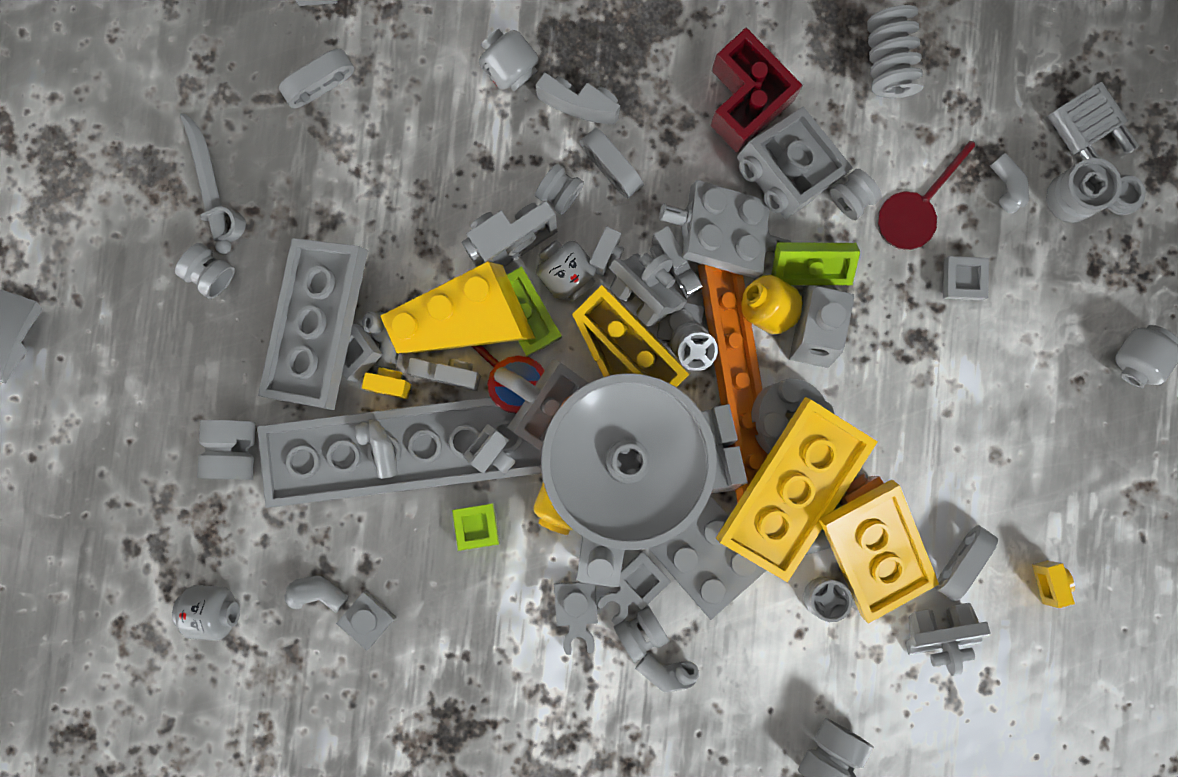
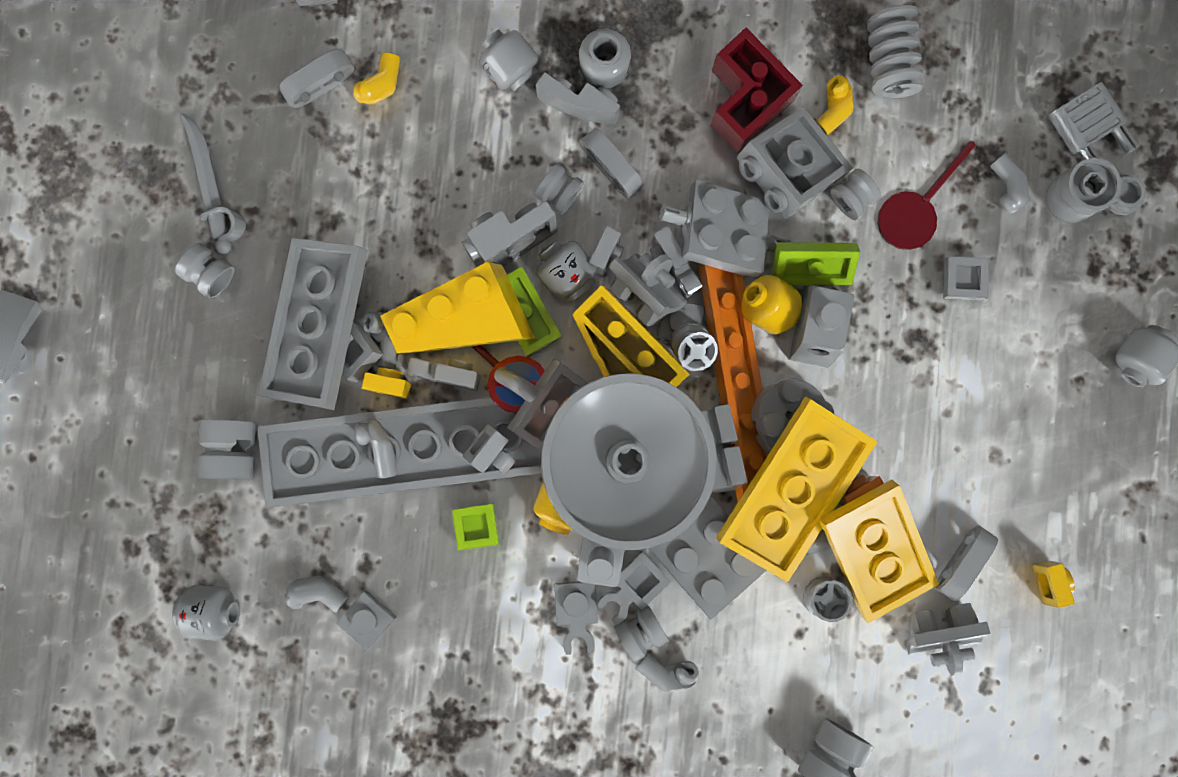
(380, 84): none -> yellow arm
(604, 58): none -> light grey head
(839, 104): none -> yellow arm

